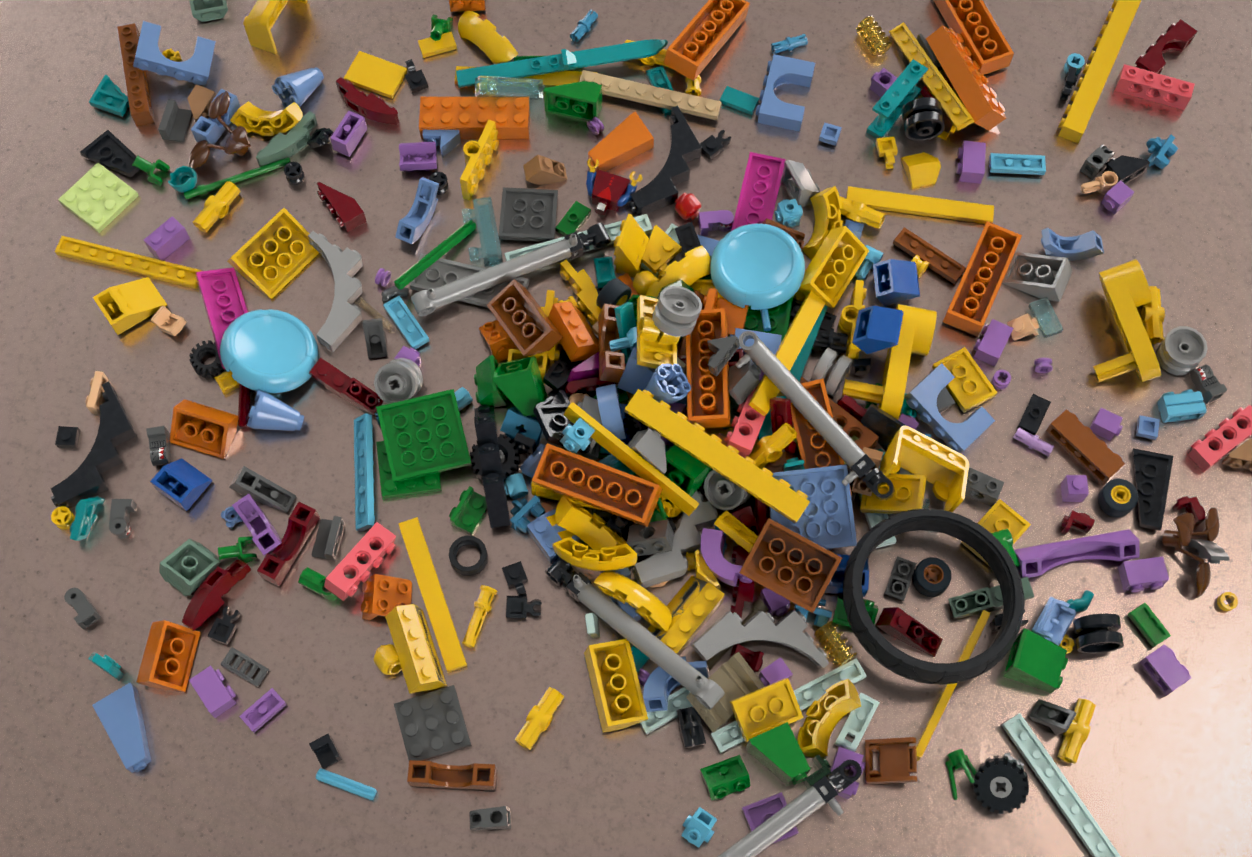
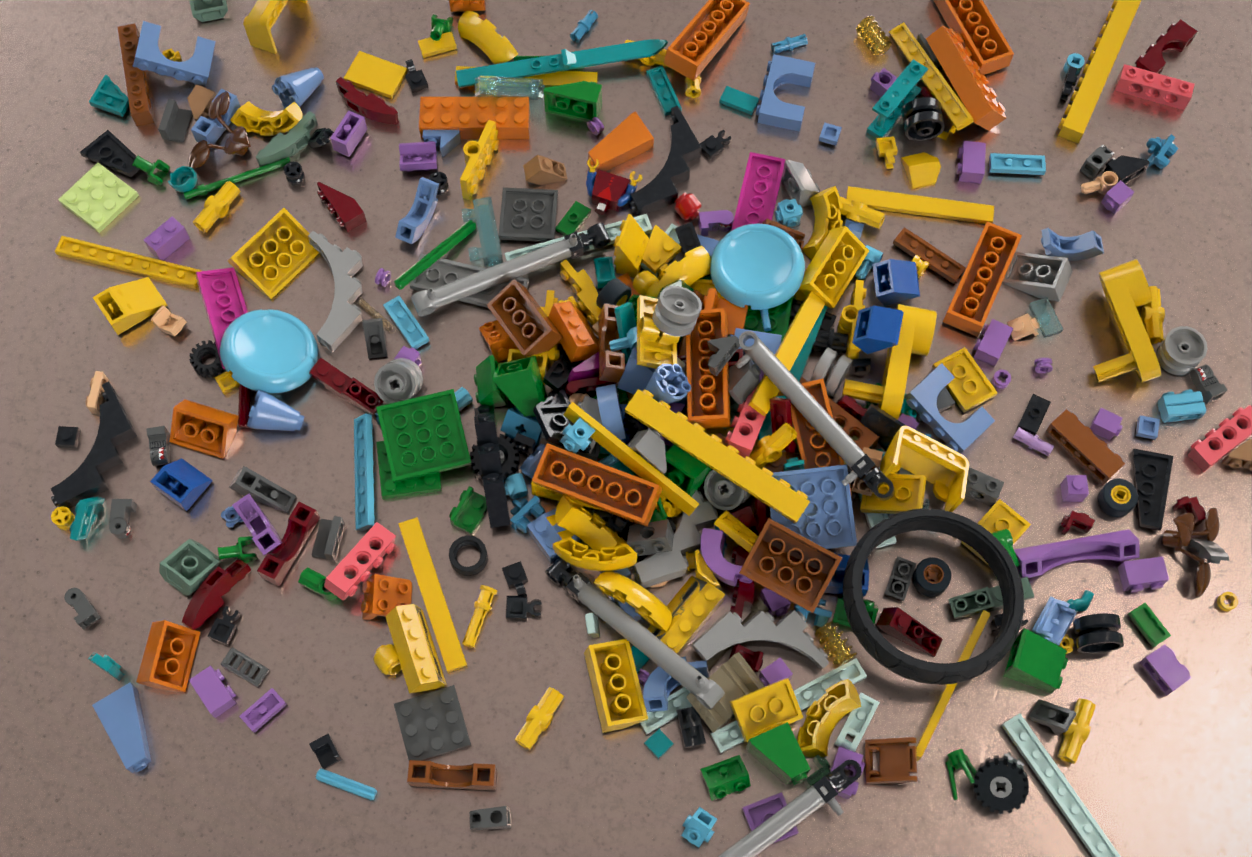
(394, 291): dark grey arm -> none
(654, 95): tan plate -> none
(658, 743): none -> teal tile

